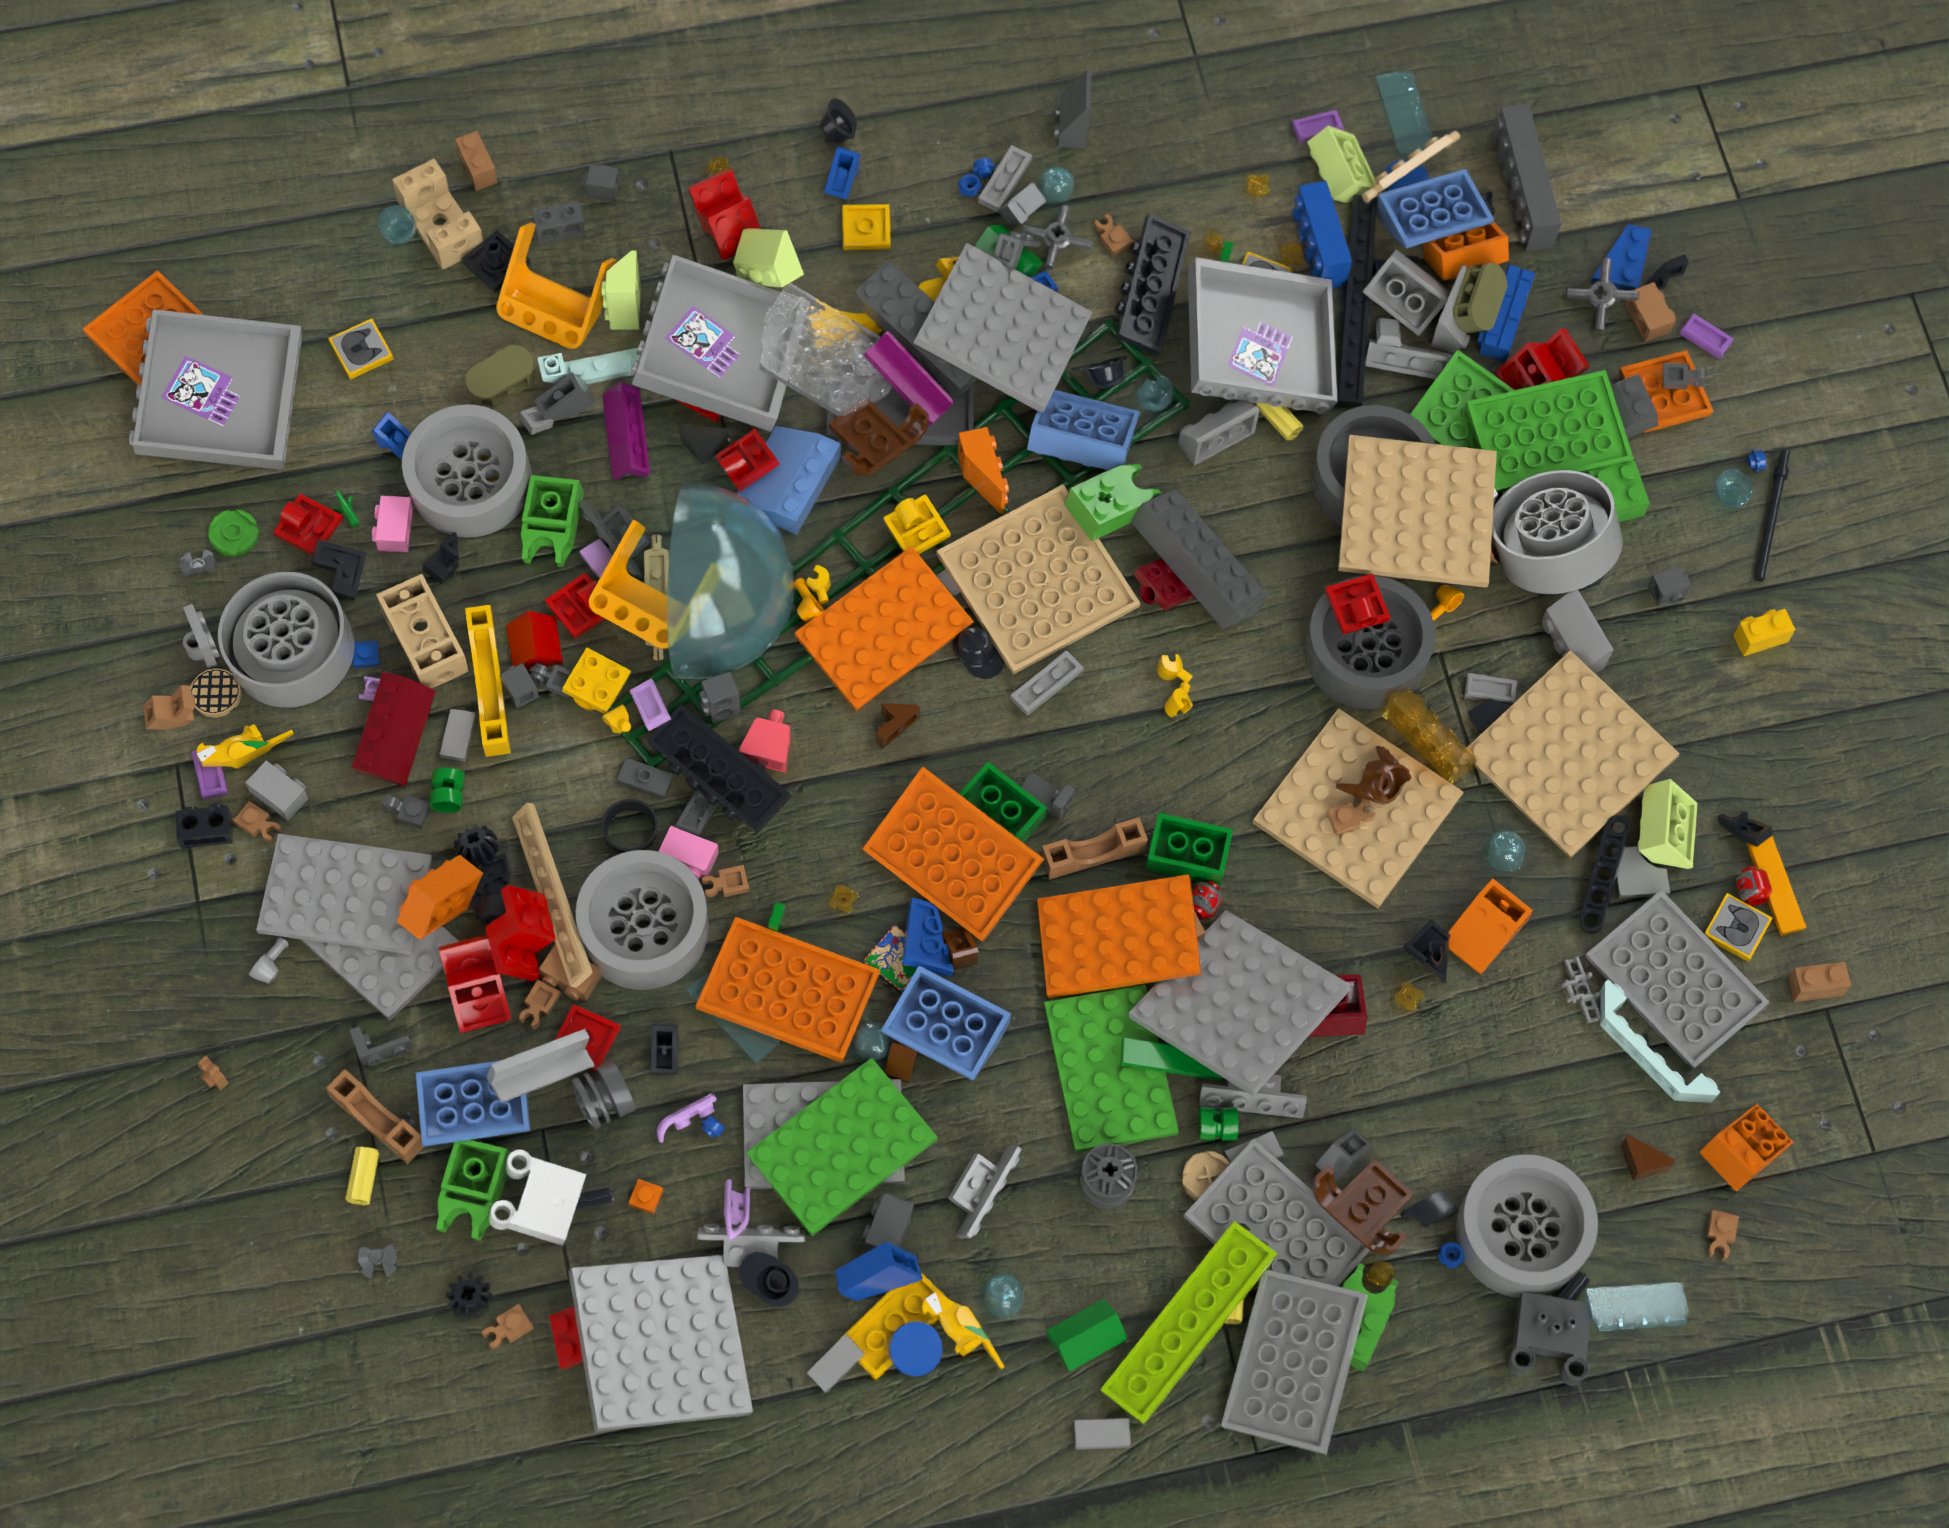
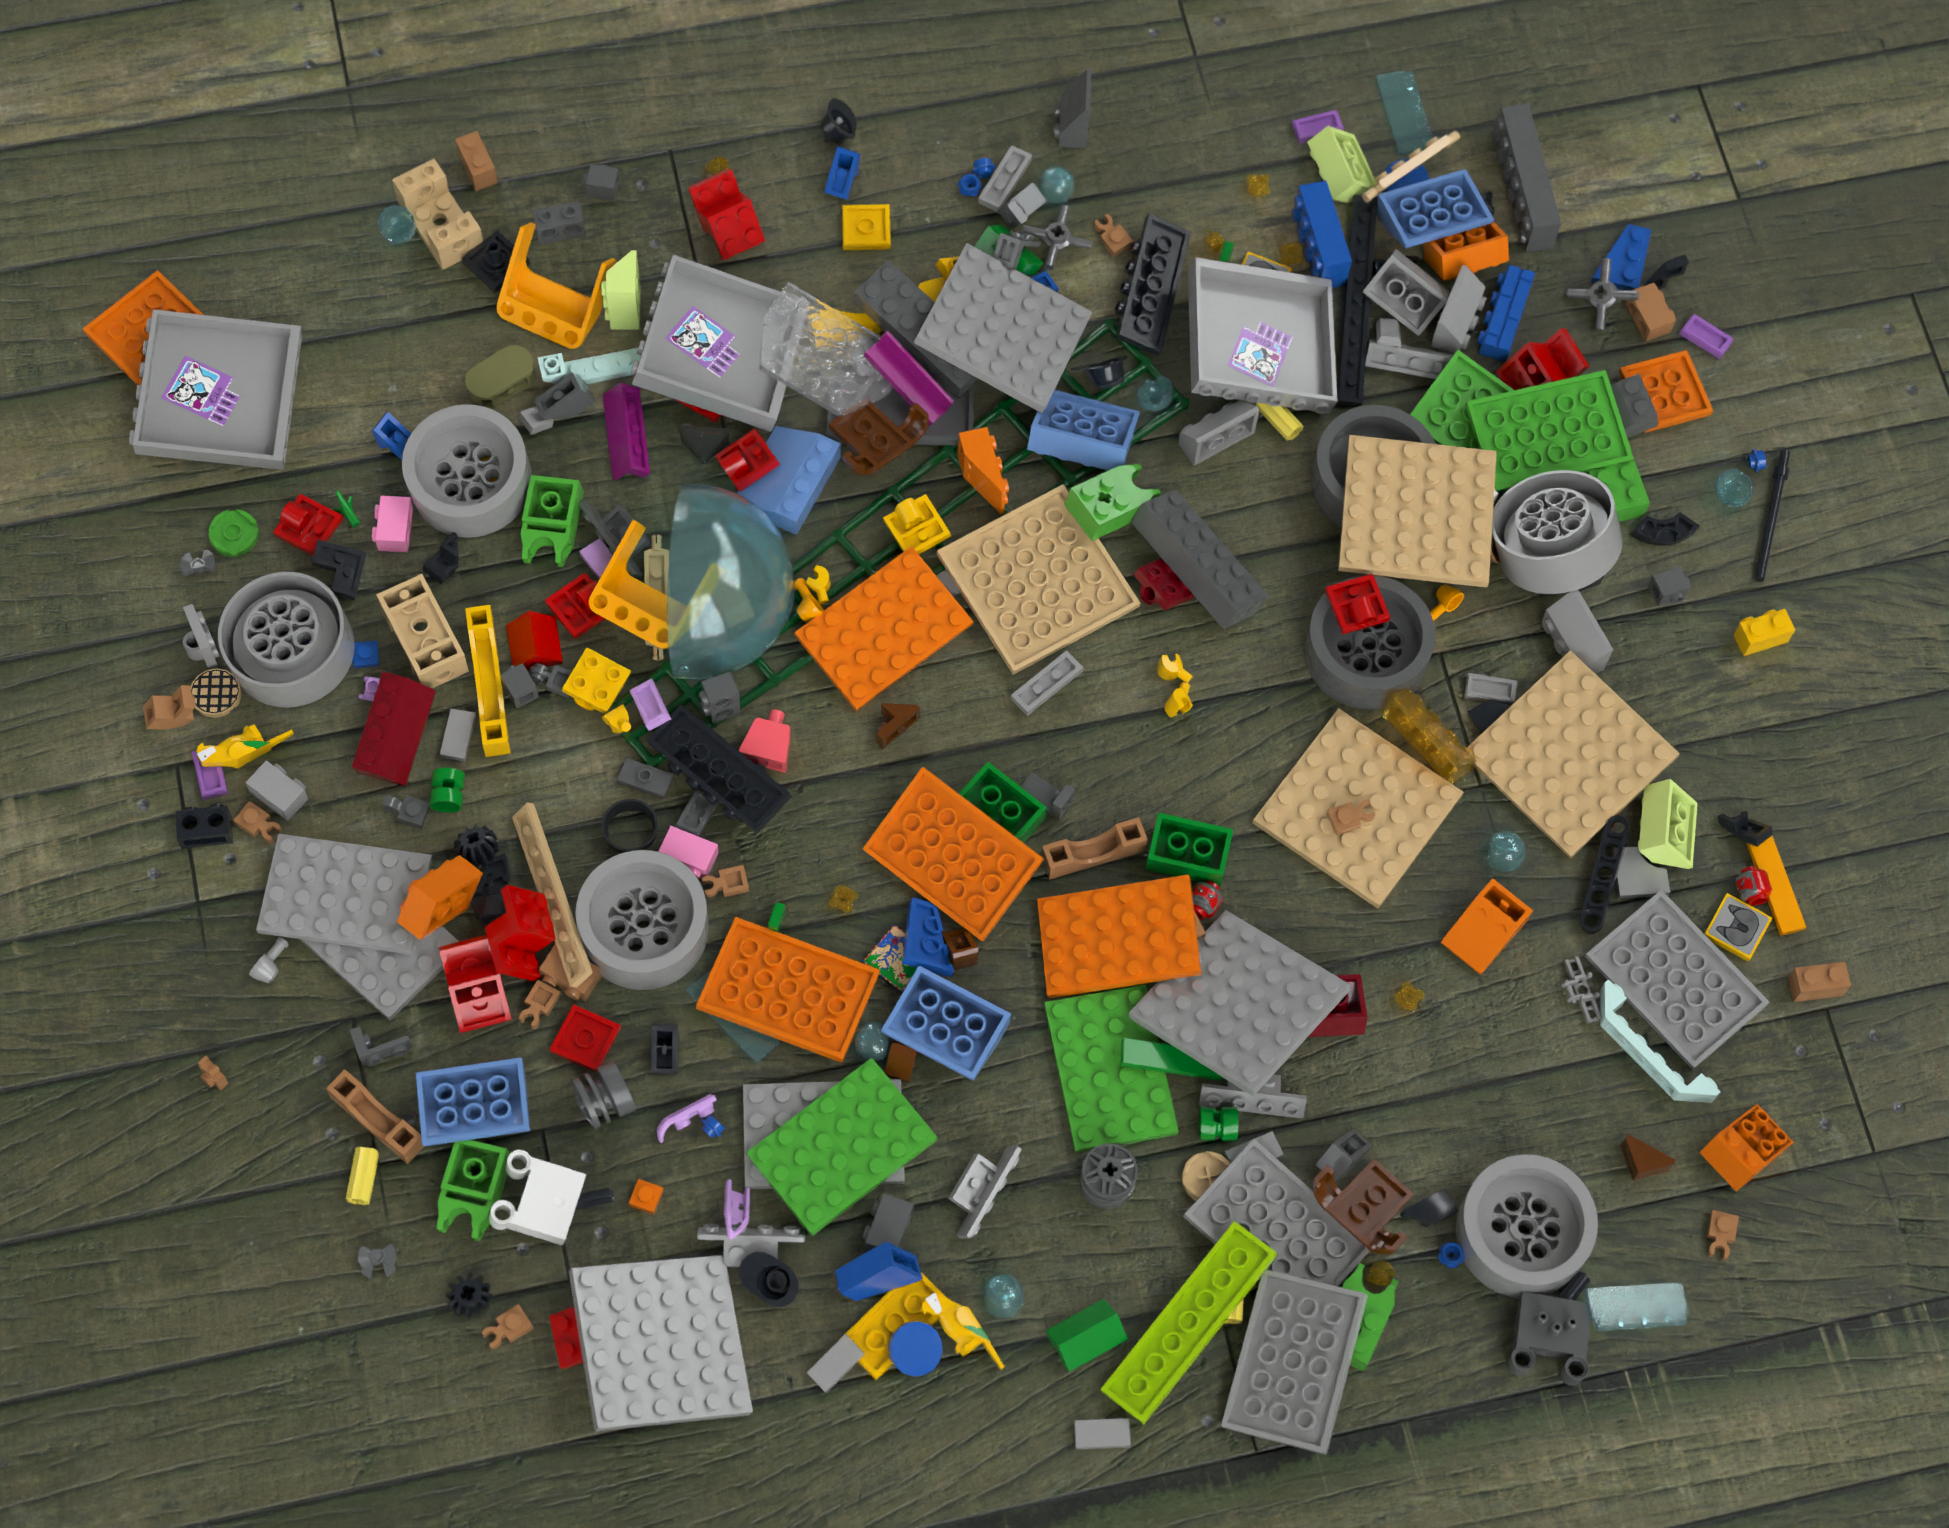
(360, 349): tile -> none
(540, 1066): light grey panel -> none
(767, 258): yellowish green slope -> none
(978, 653): black piece -> none
(1381, 779): reddish brown helmet -> none
(1431, 948): black slope -> none
(1479, 297): olive brick -> none
(1665, 531): none -> black tile
(1678, 376): dark grey plate -> none

